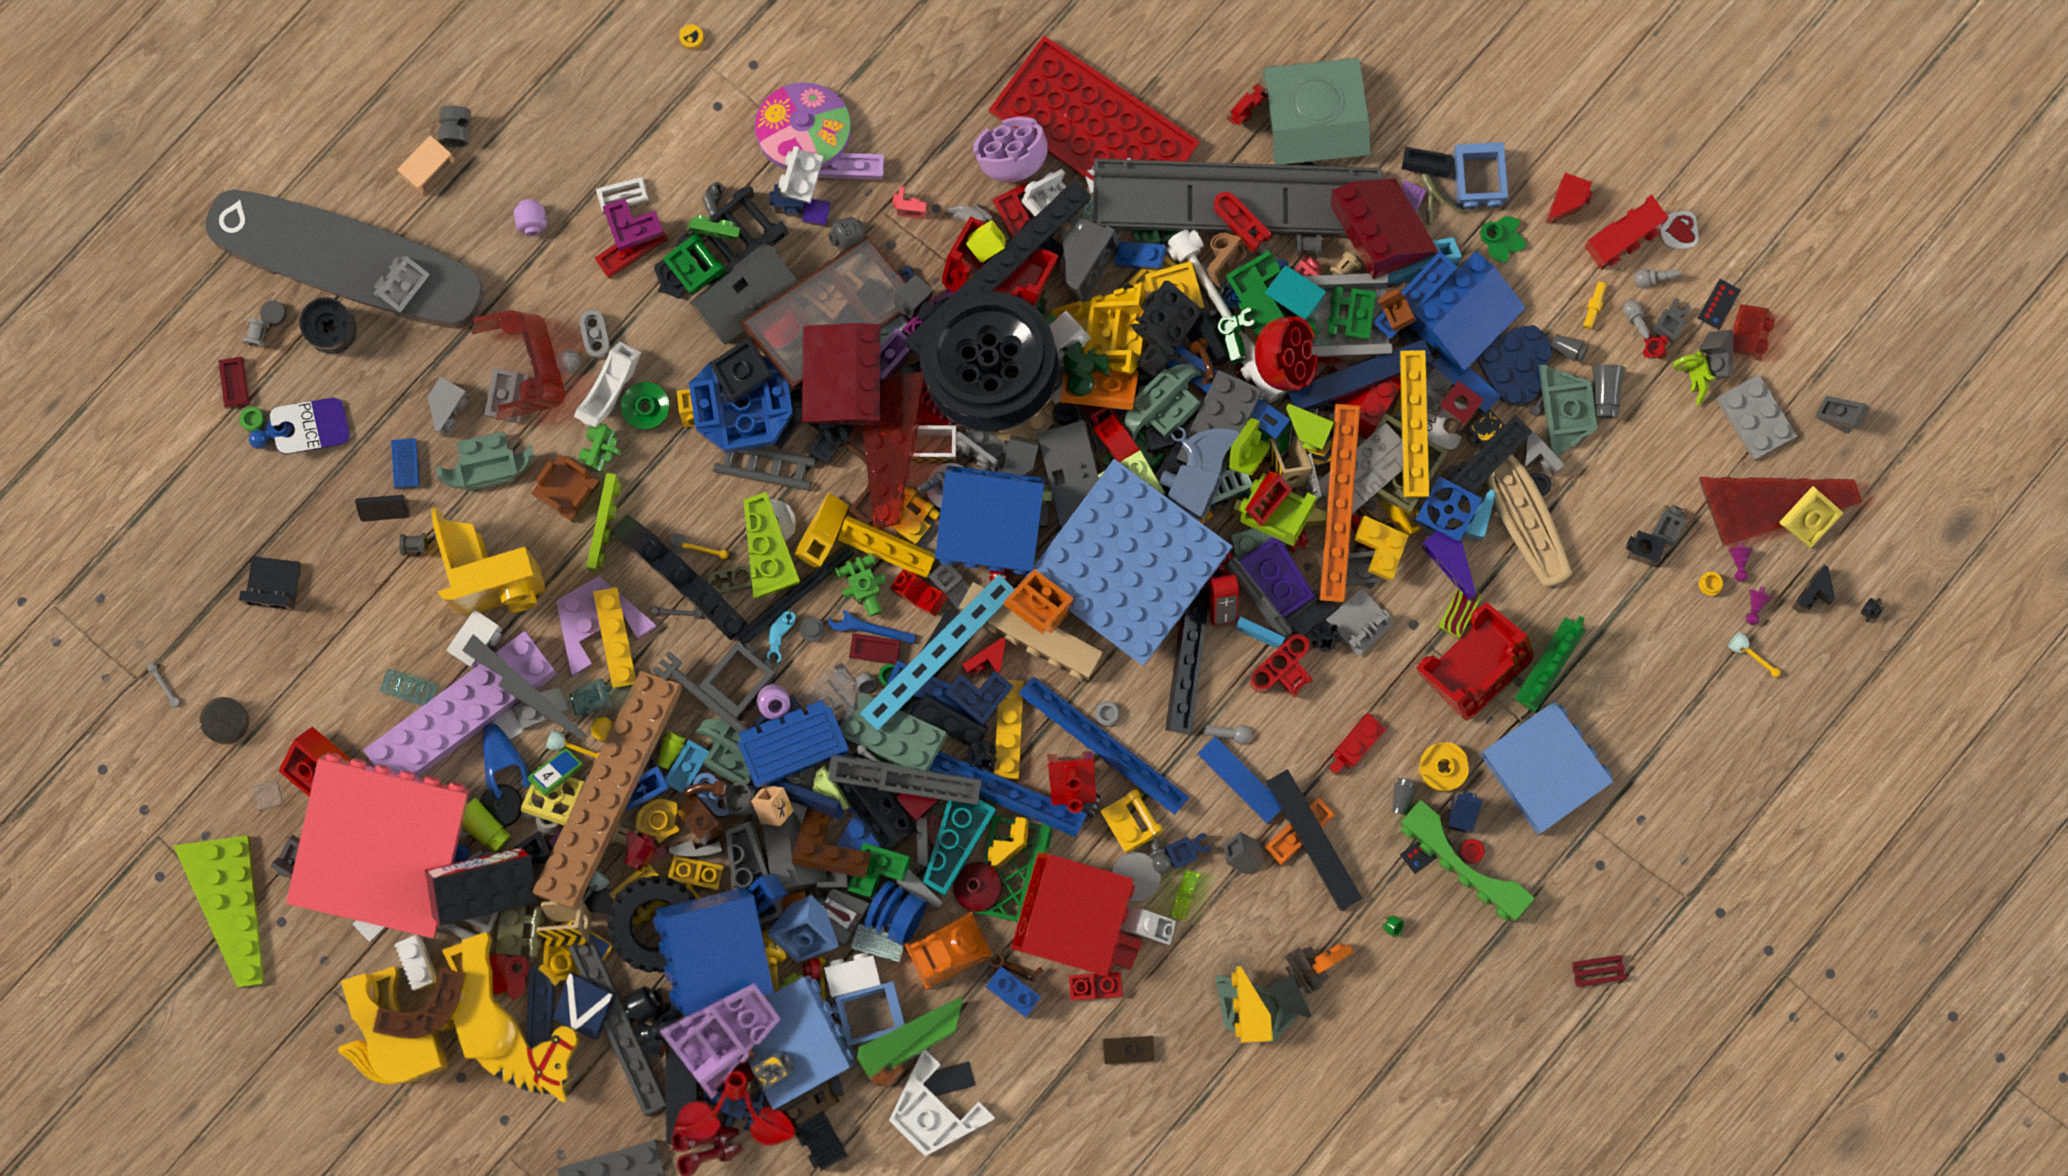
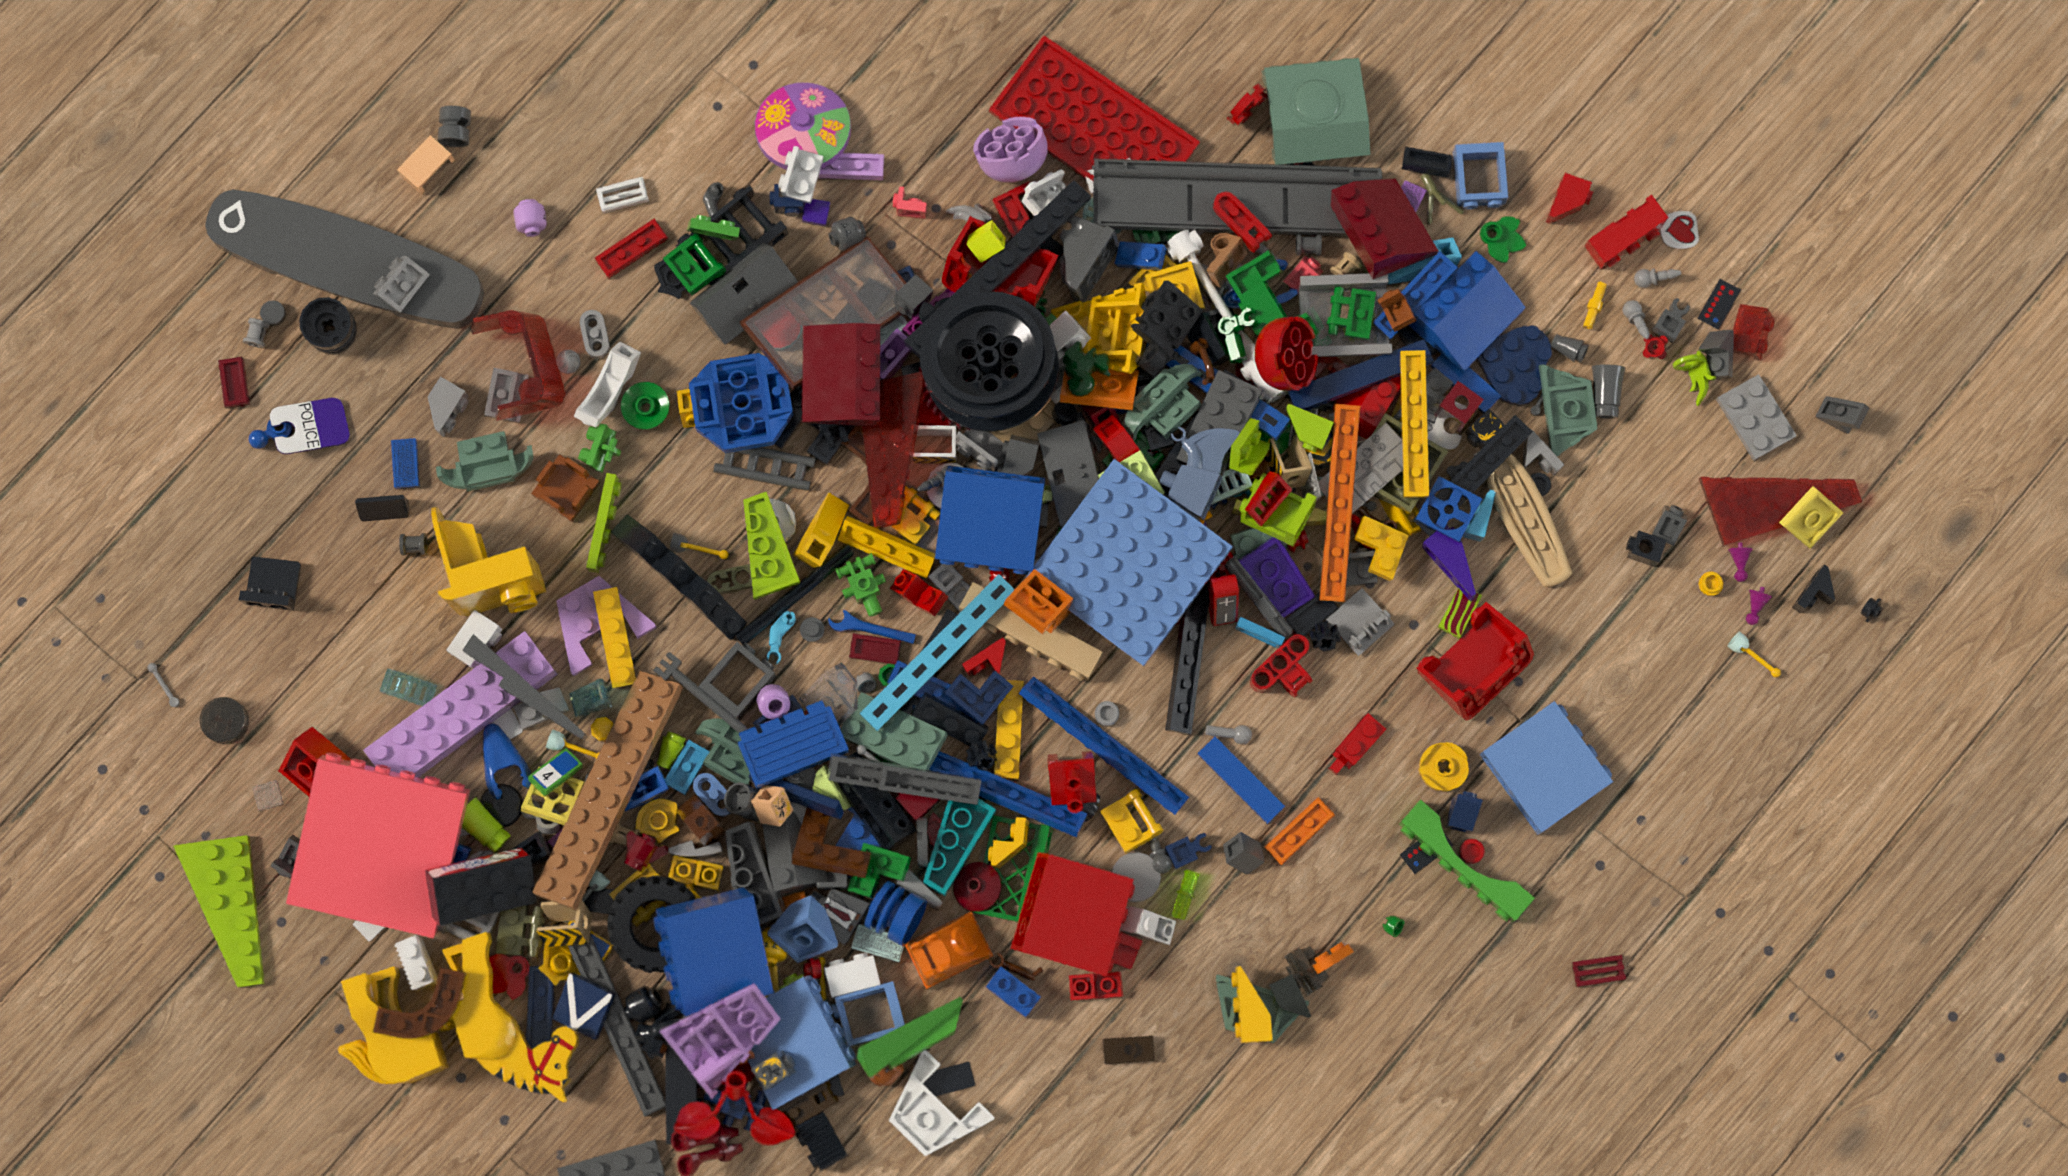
(252, 419): bright green tile -> none
(630, 231): magenta plate -> none
(691, 36): yellow tile -> none
(696, 613): dark grey hinge -> none
(718, 787): reddish brown piece -> none
(741, 370): black plate -> none
(766, 892): blue slope -> none
(1296, 293): teal slope -> none
(1313, 840): black tile -> none
(1403, 795): dark grey cone -> none
(1550, 663): green fence -> none

